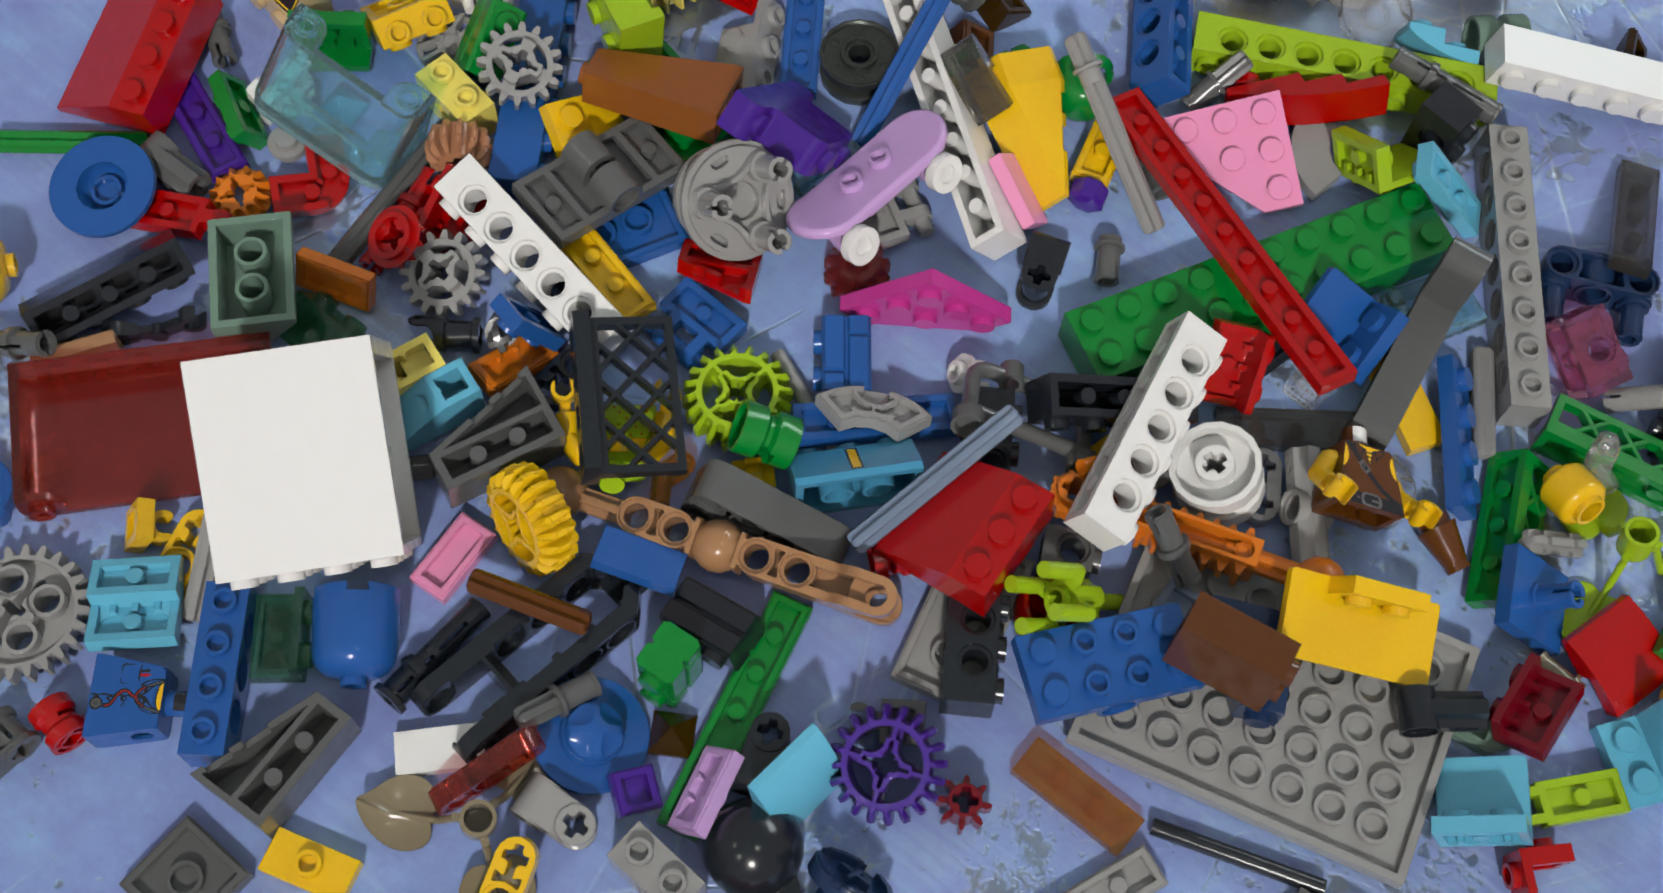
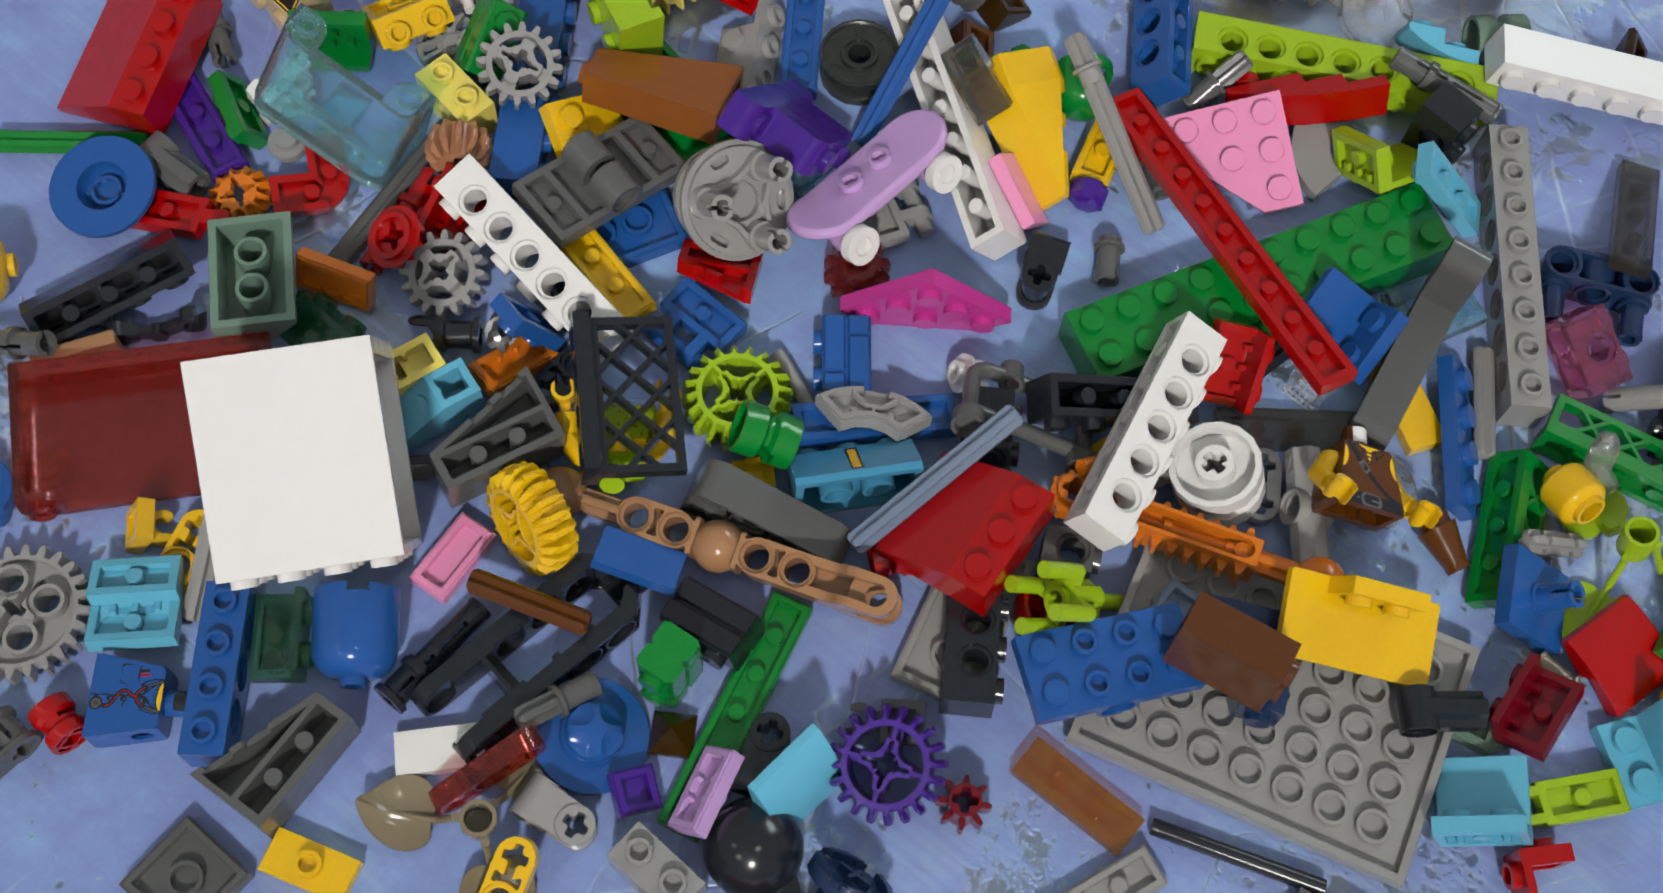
(662, 485): clear orange arm -> none
(1173, 546): dark grey pin -> none

